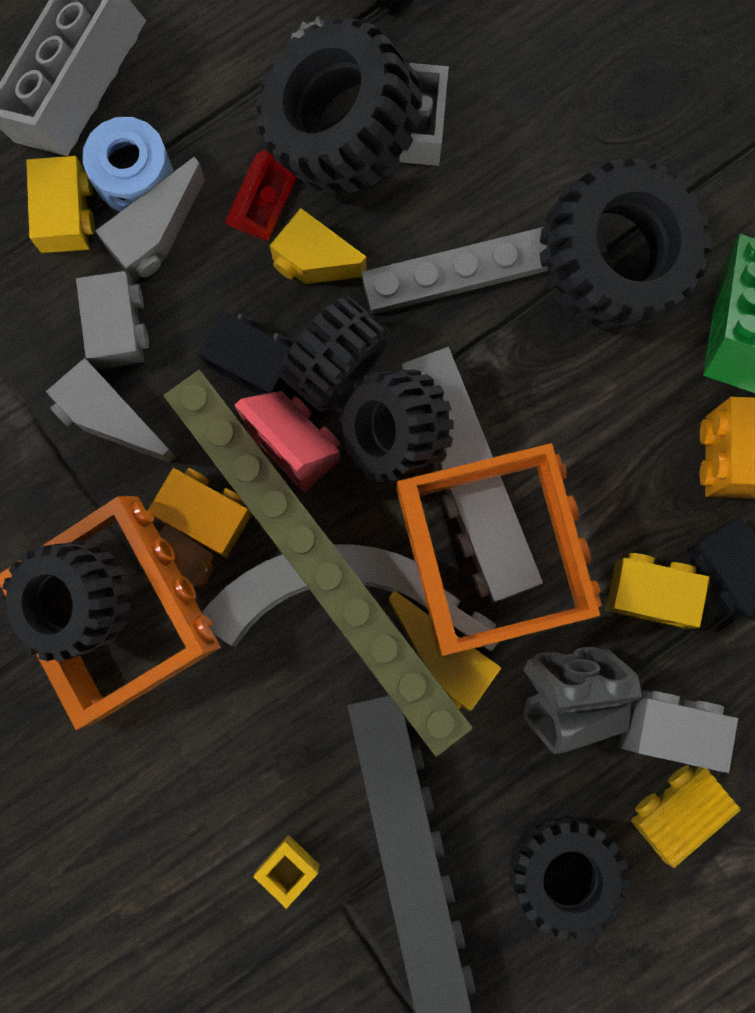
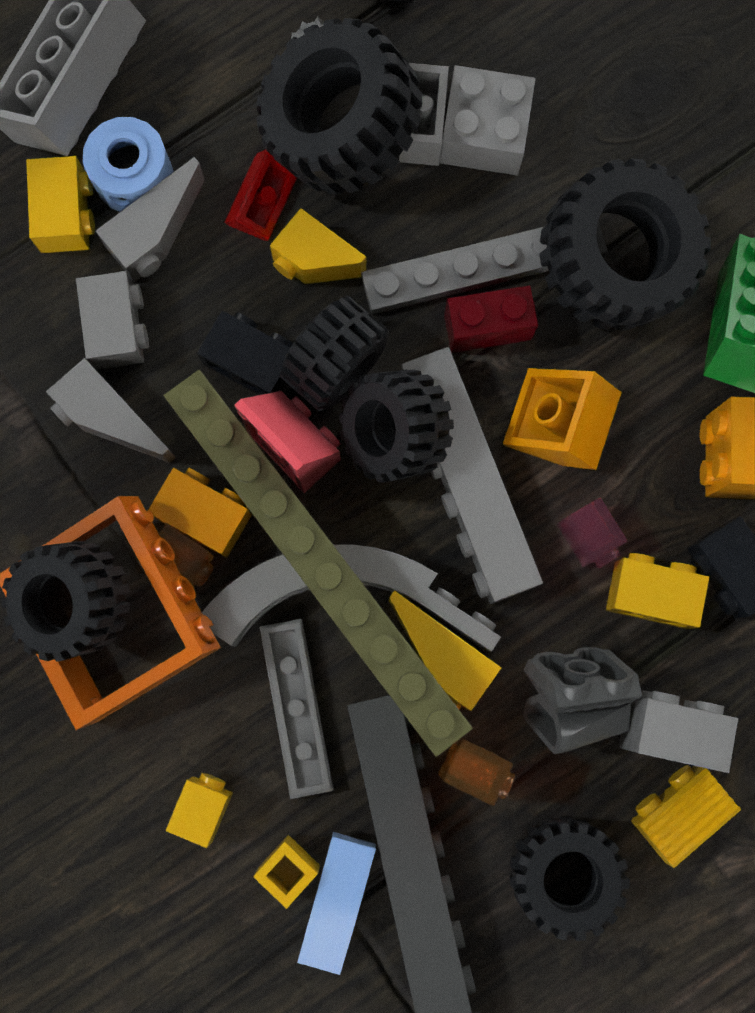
(200, 809): none -> yellow brick
(296, 709): none -> light grey tile
(337, 903): none -> light blue slope
(477, 771): none -> clear orange brick
(487, 120): none -> light grey brick
(490, 319): none -> dark red brick
(562, 512): orange window -> none
(563, 416): none -> light orange slope
(593, 534): none -> clear pink brick

